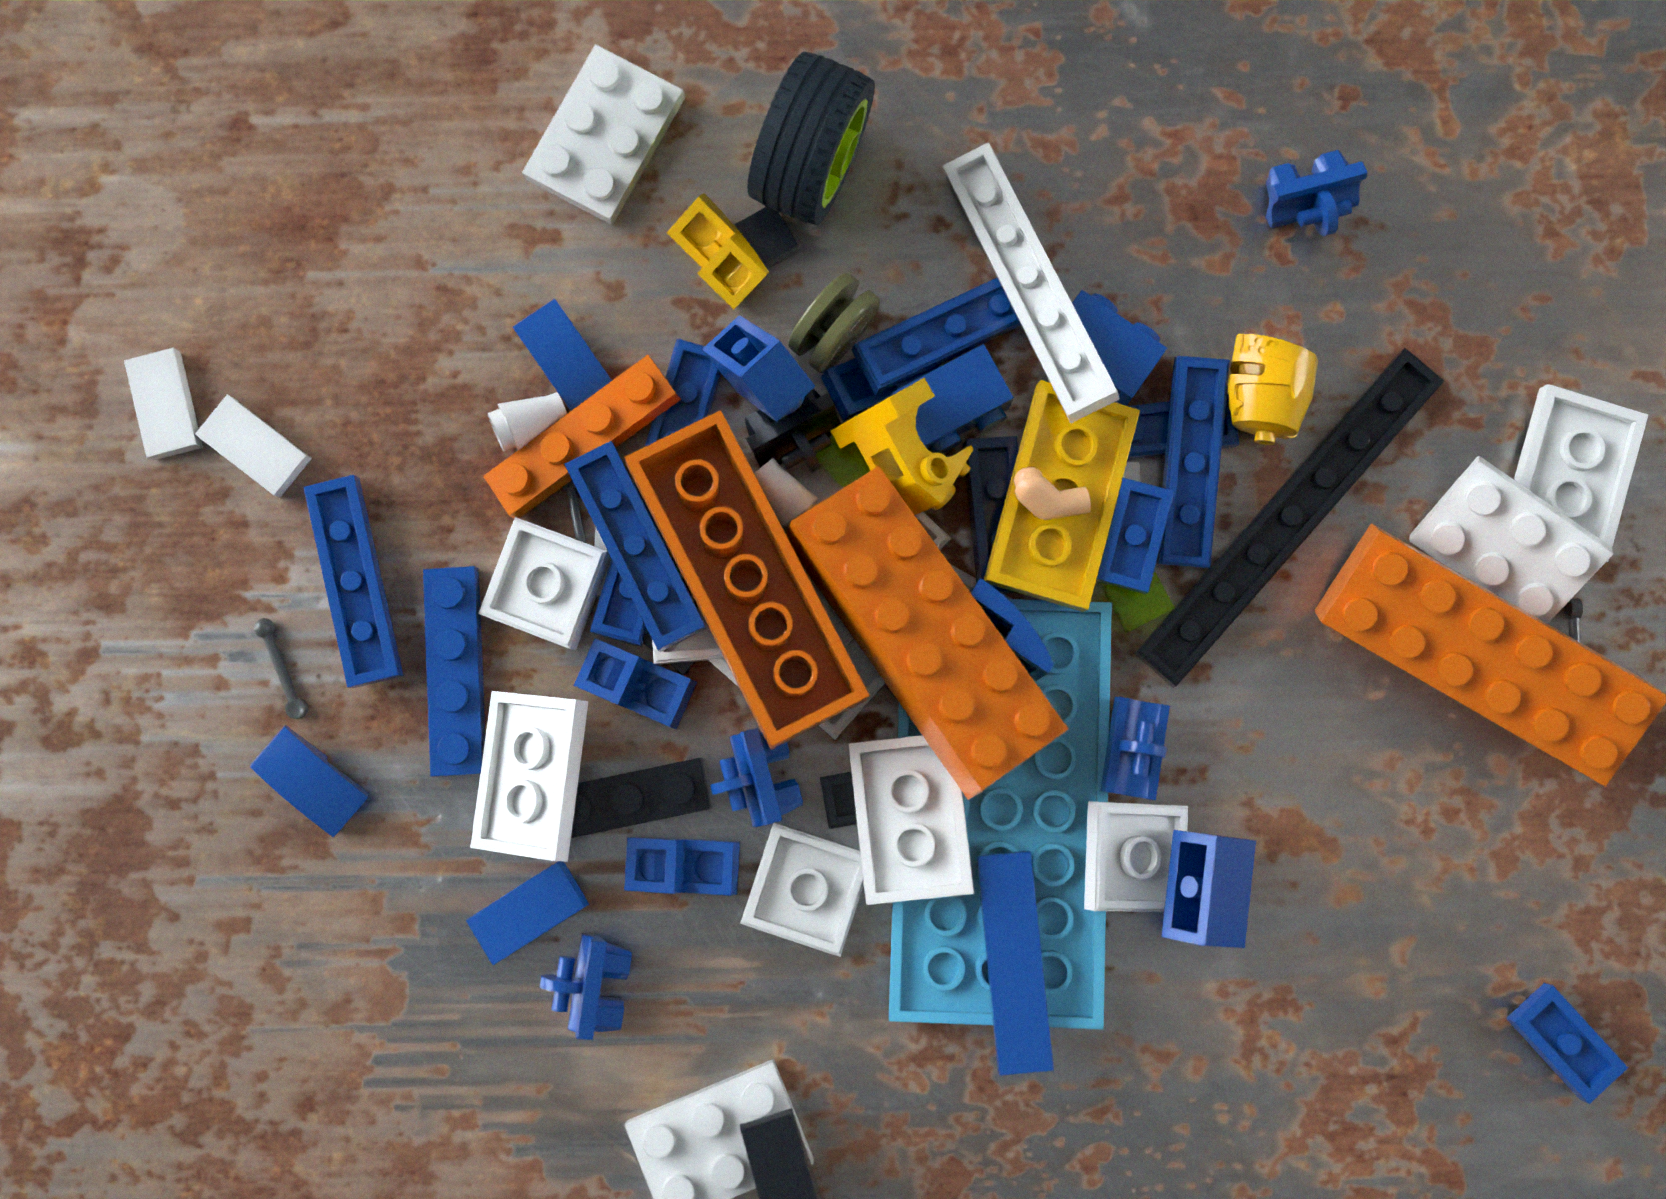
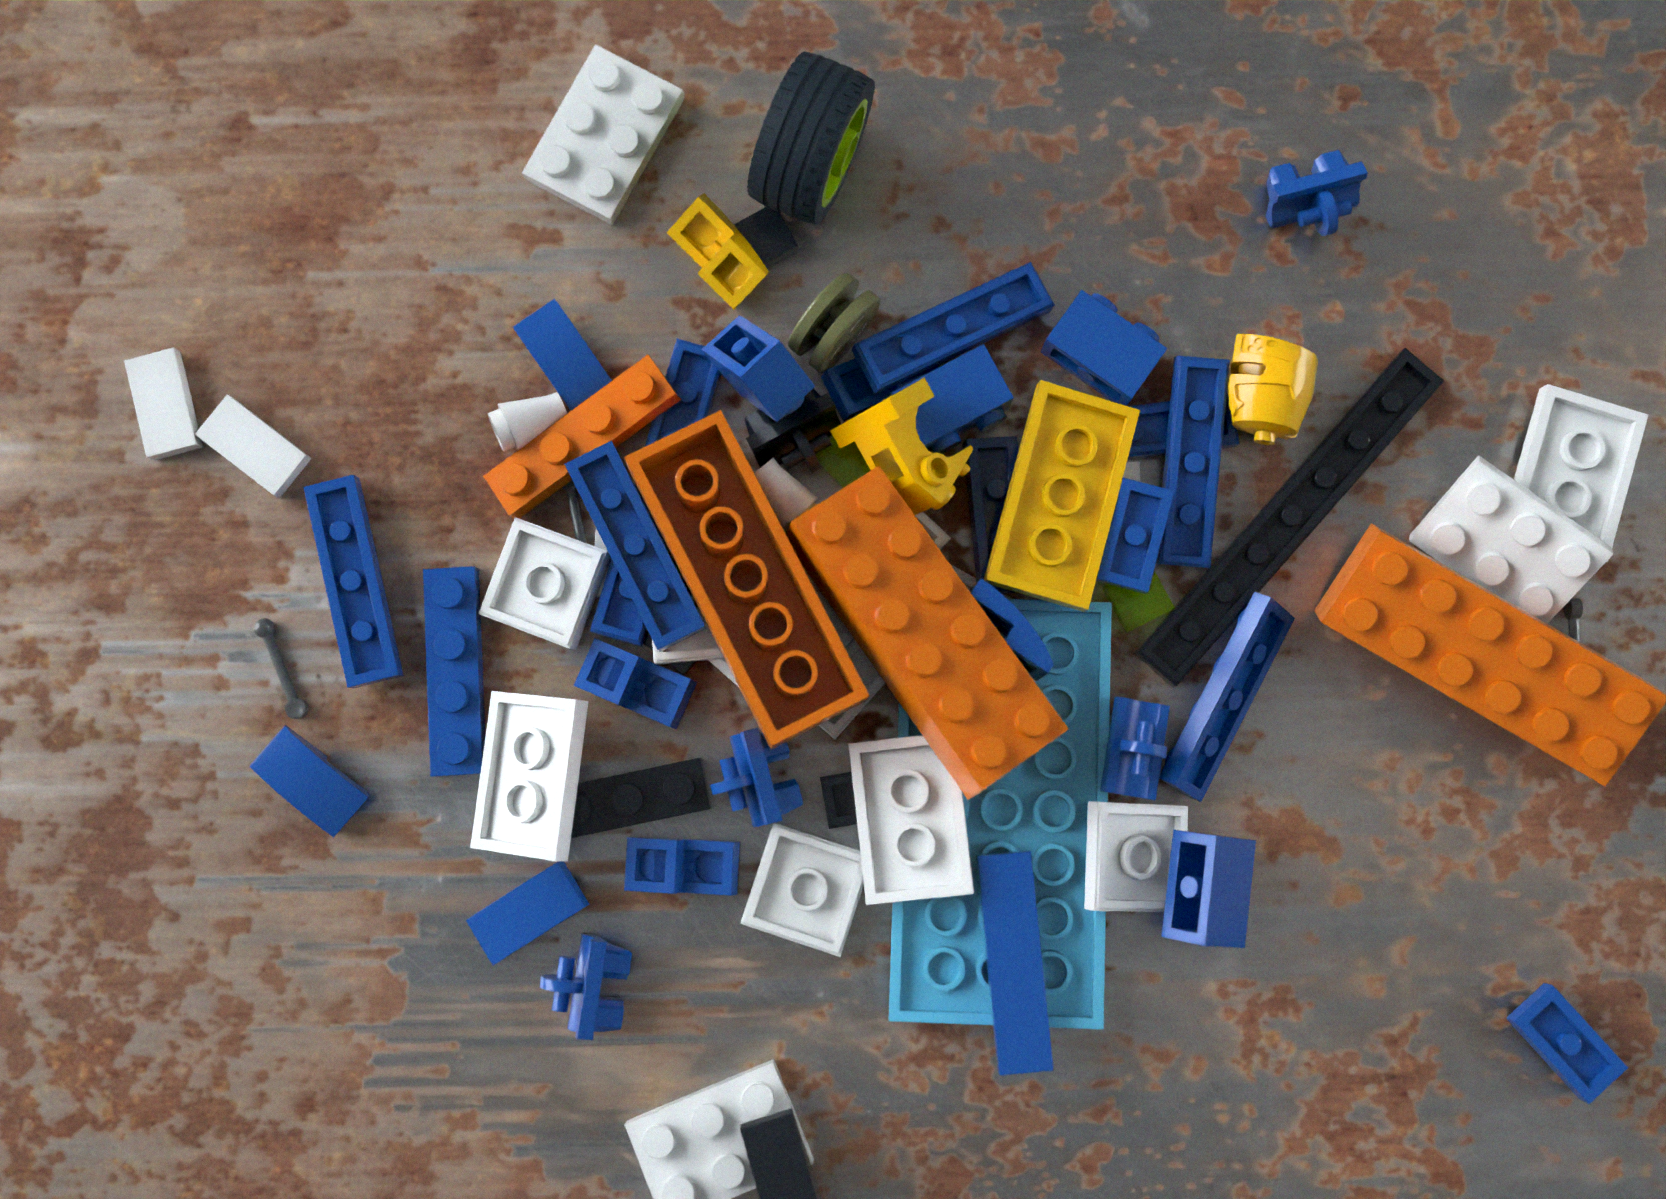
(1031, 283): white plate -> none
(1045, 500): light nougat arm -> none
(1227, 696): none -> blue plate

